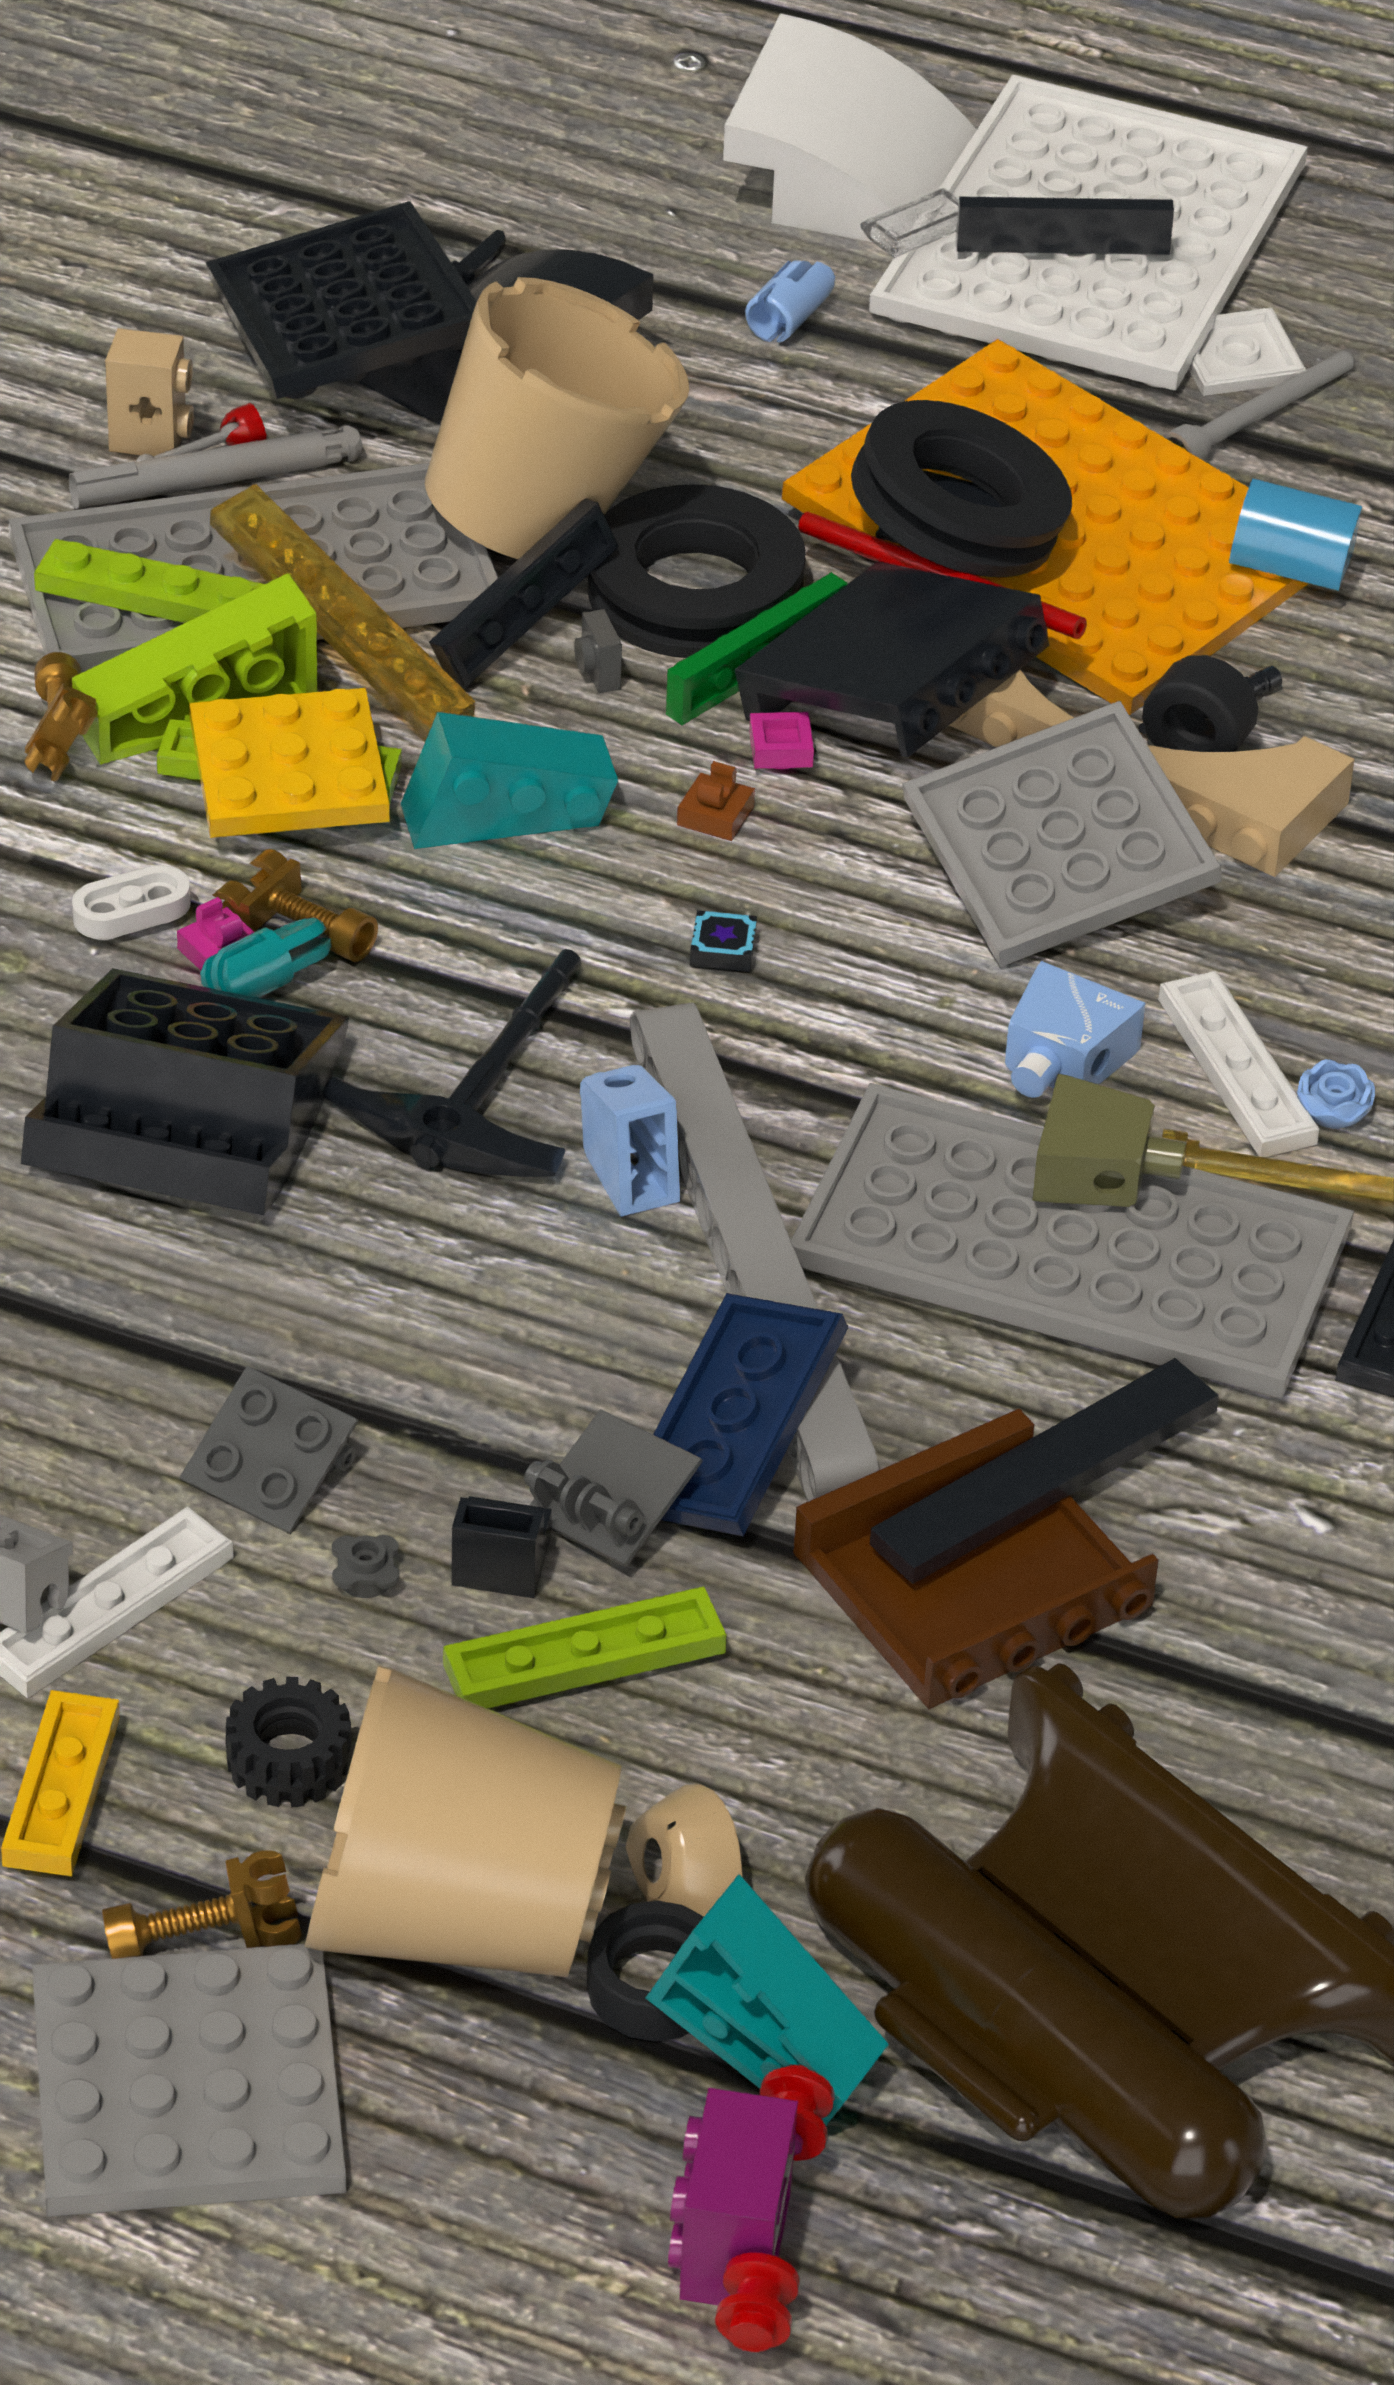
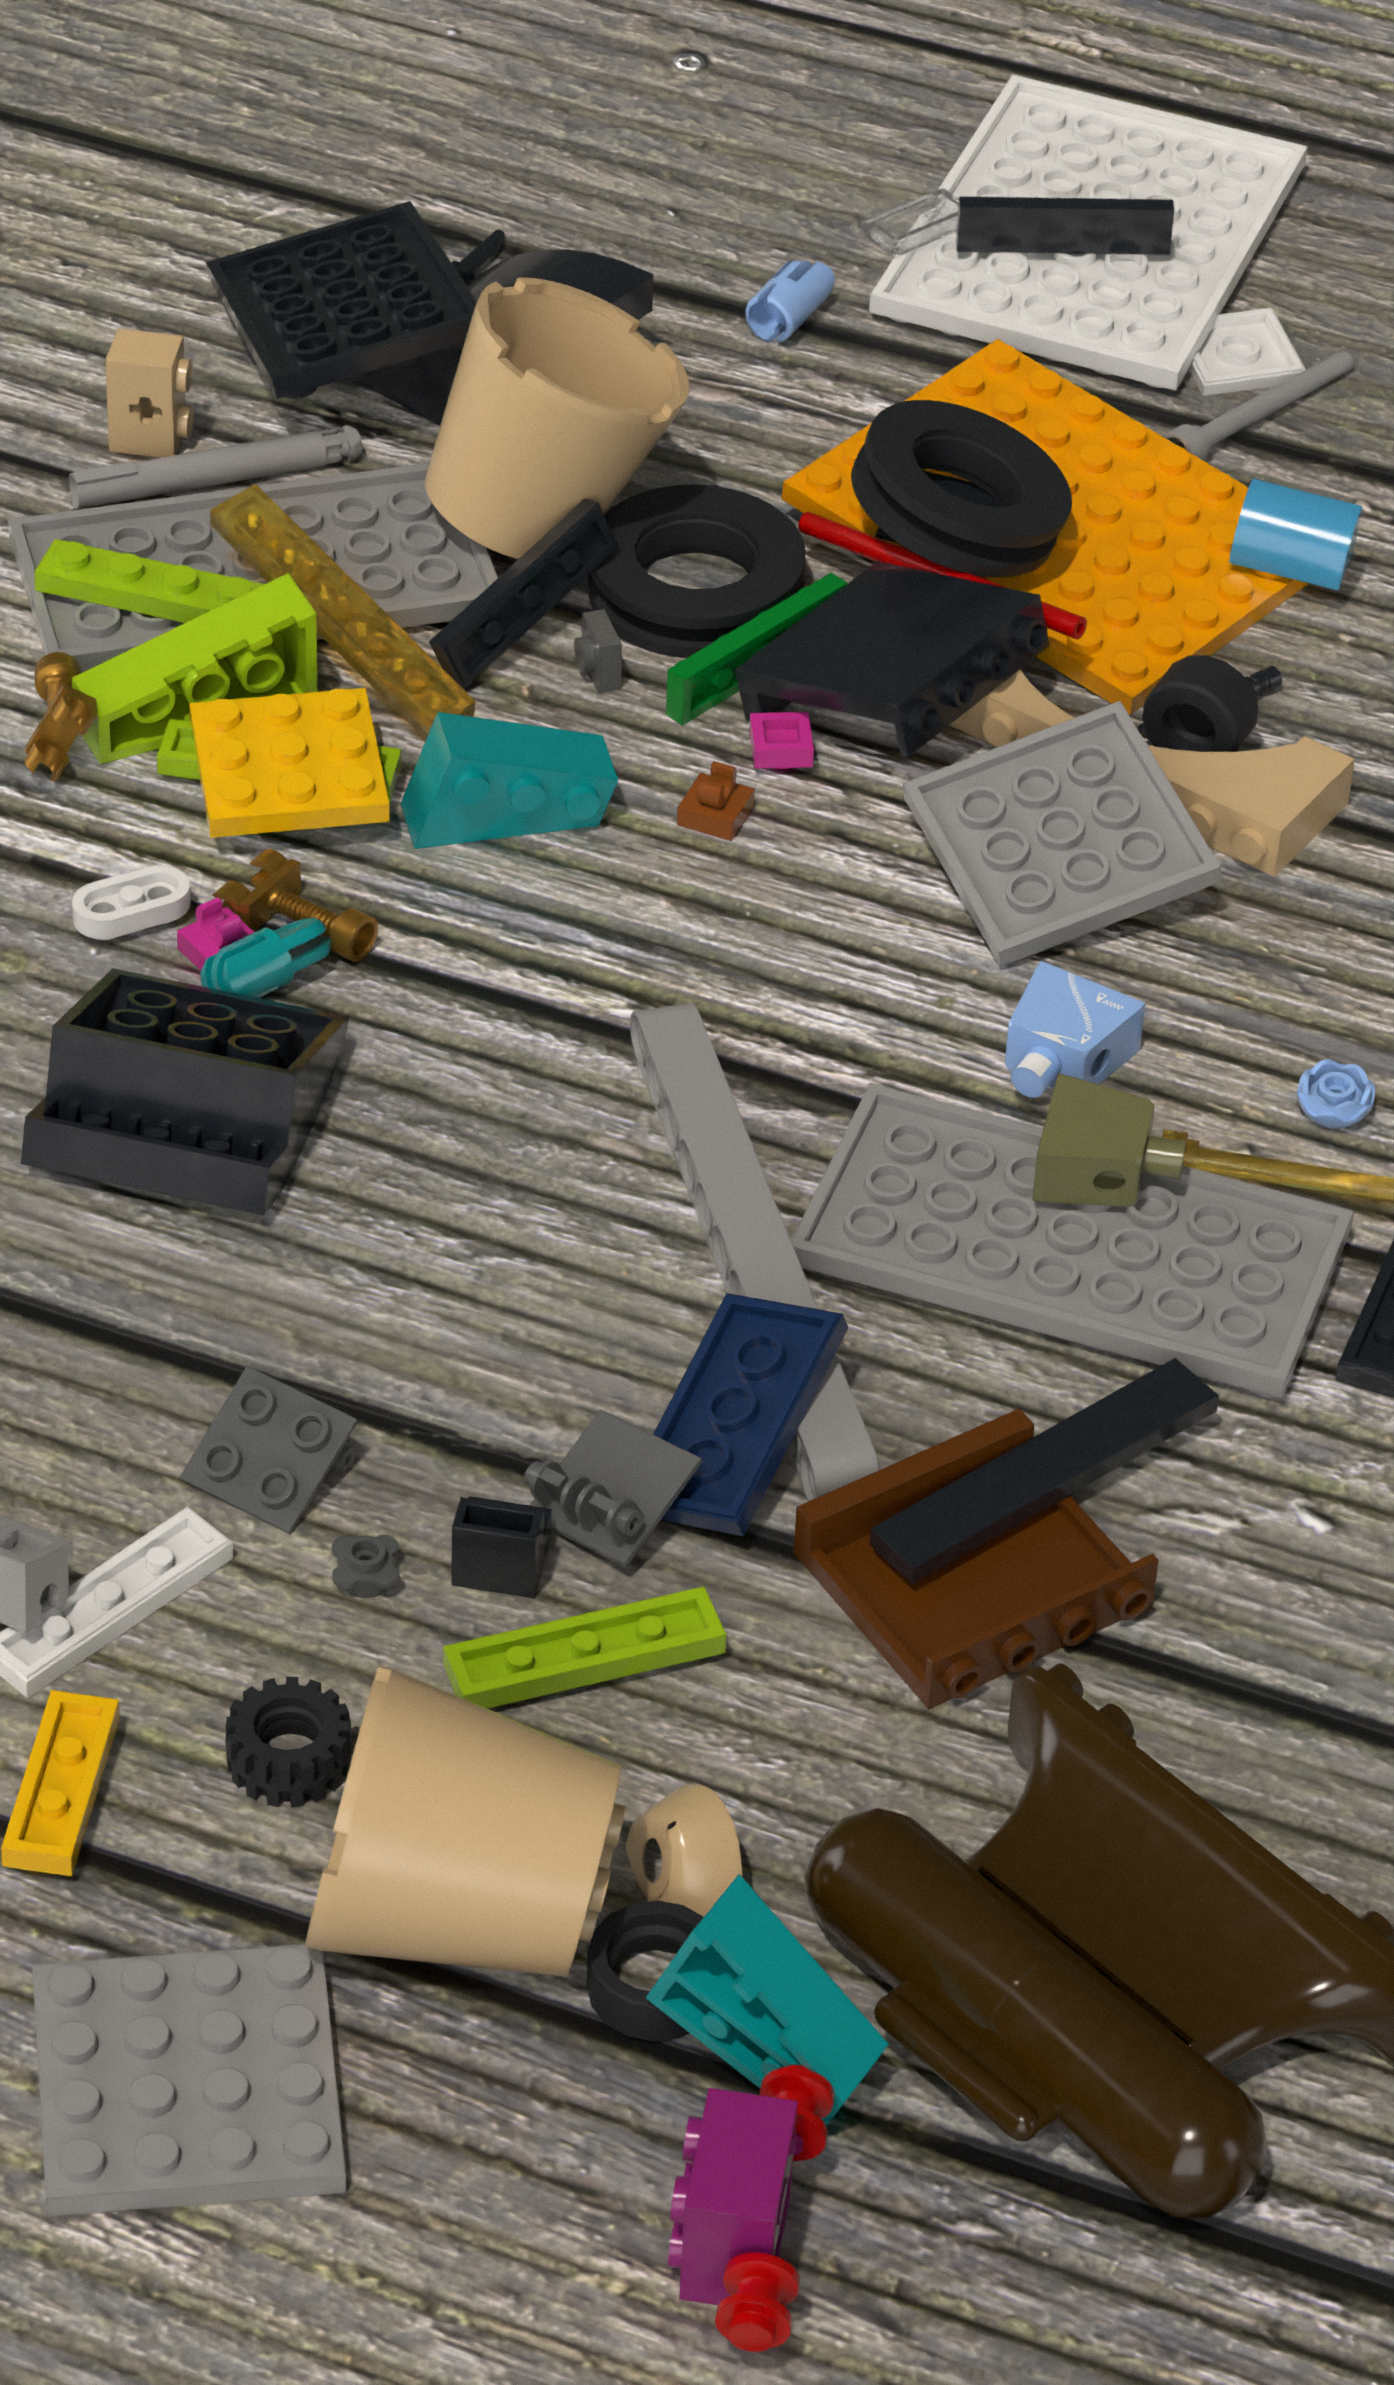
(131, 1932): pearl gold bar -> none
(237, 427): hinge -> none
(451, 1129): black piece -> none
(635, 1115): light blue torso -> none
(723, 941): black tile -> none
(841, 129): white slope -> none
(1238, 1064): white tile -> none

